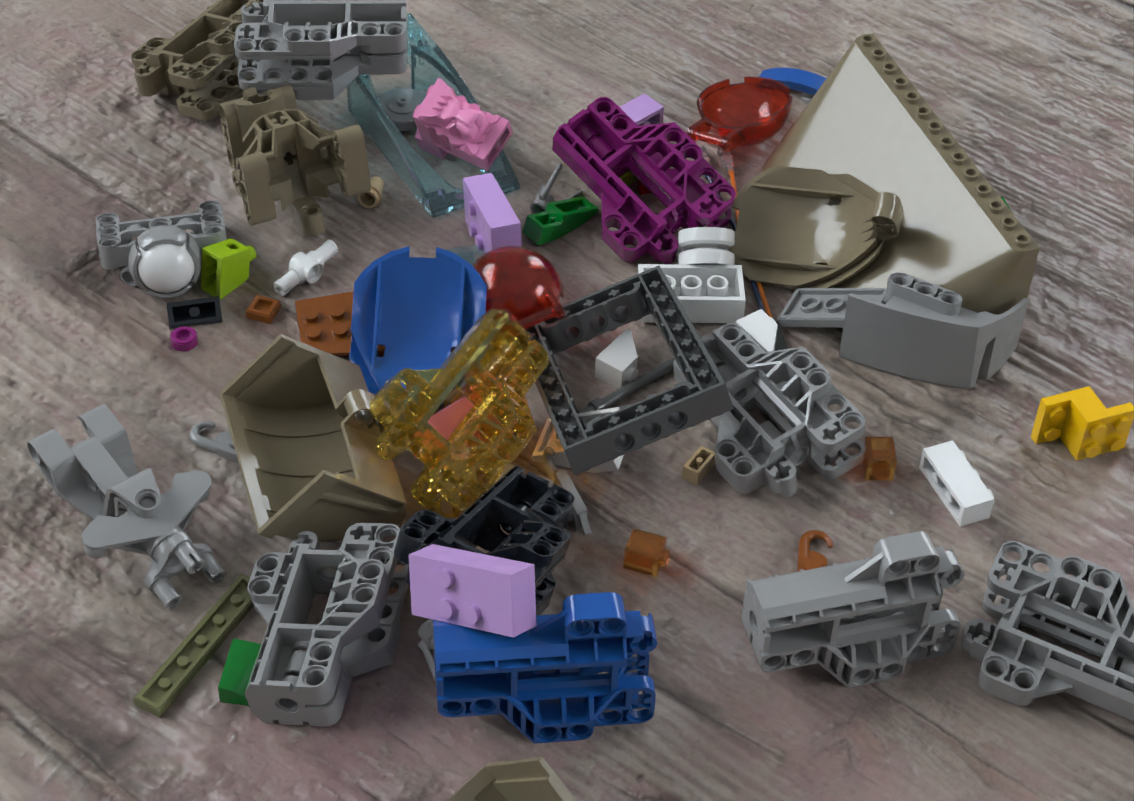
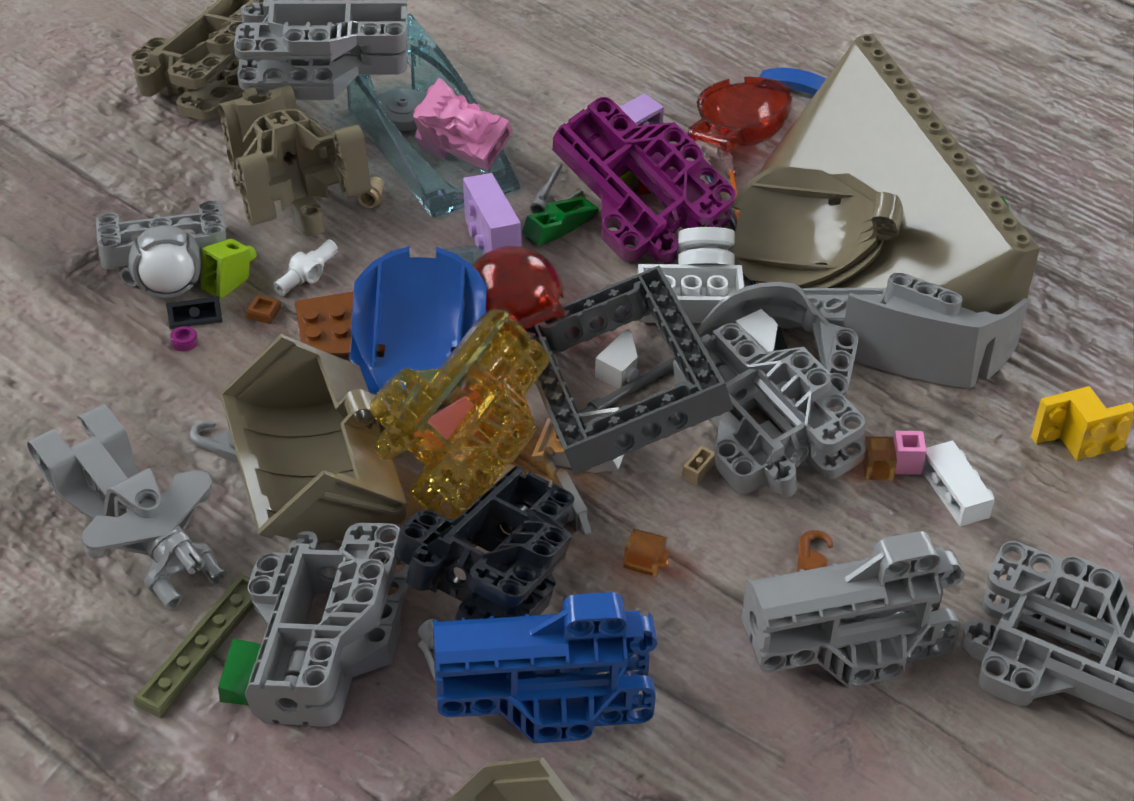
(473, 590): lavender brick -> none
(790, 309): none -> light grey piece
(910, 452): none -> bright pink brick

